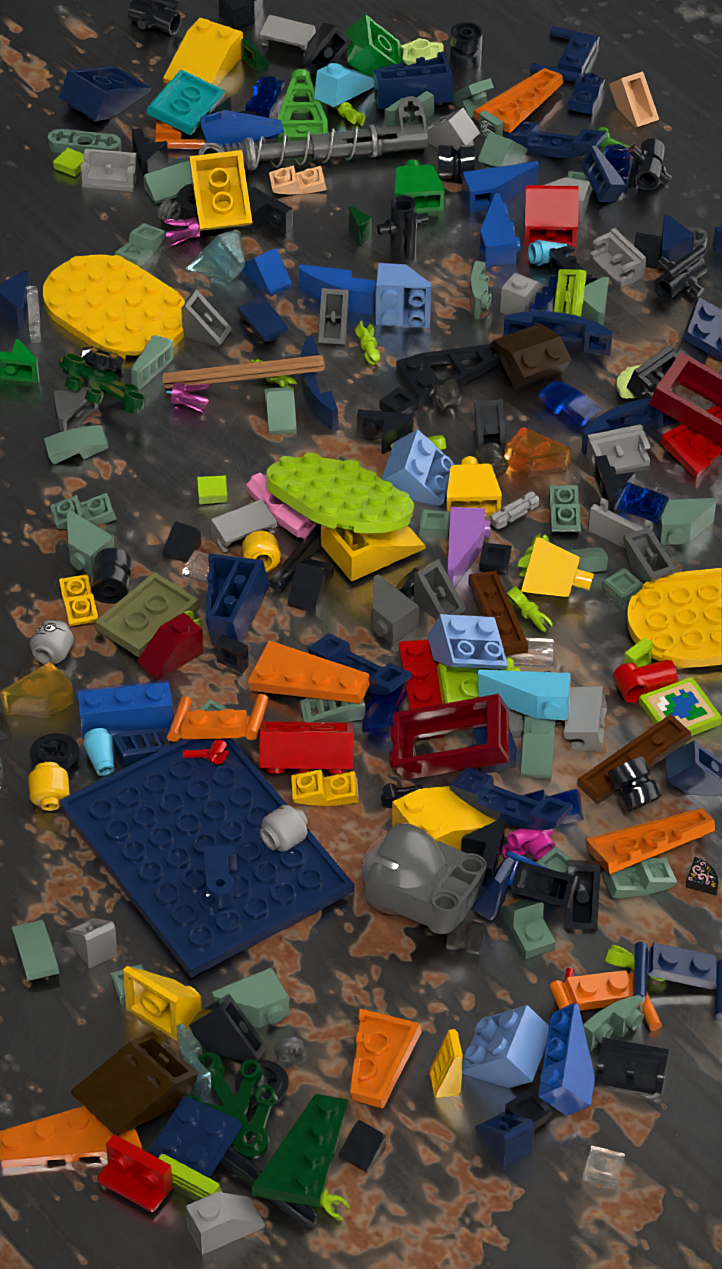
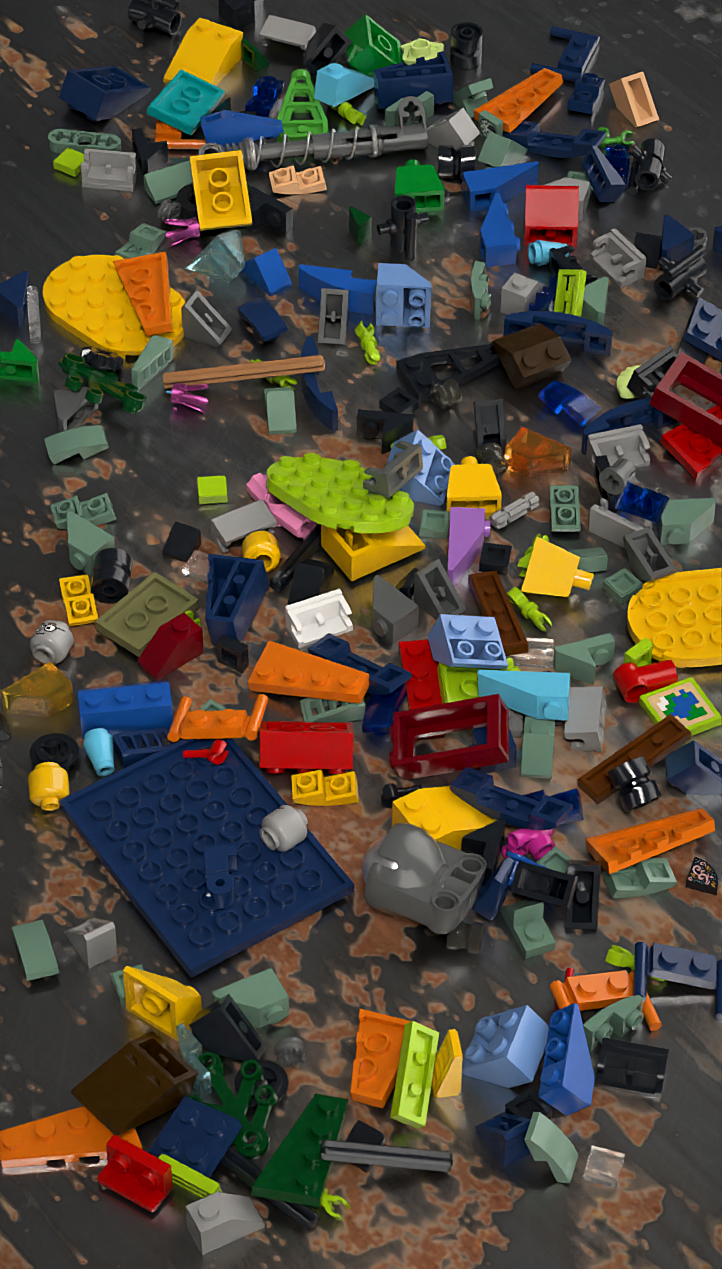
(148, 290): none -> orange wing
(317, 617): none -> white hinge
(385, 1155): none -> black axle
(395, 472): none -> dark grey hinge
(414, 1075): none -> lime plate
(550, 1144): none -> sand green slope
(583, 656): none -> sand green slope
(615, 478): none -> dark grey bush
(620, 139): none -> bright green hand

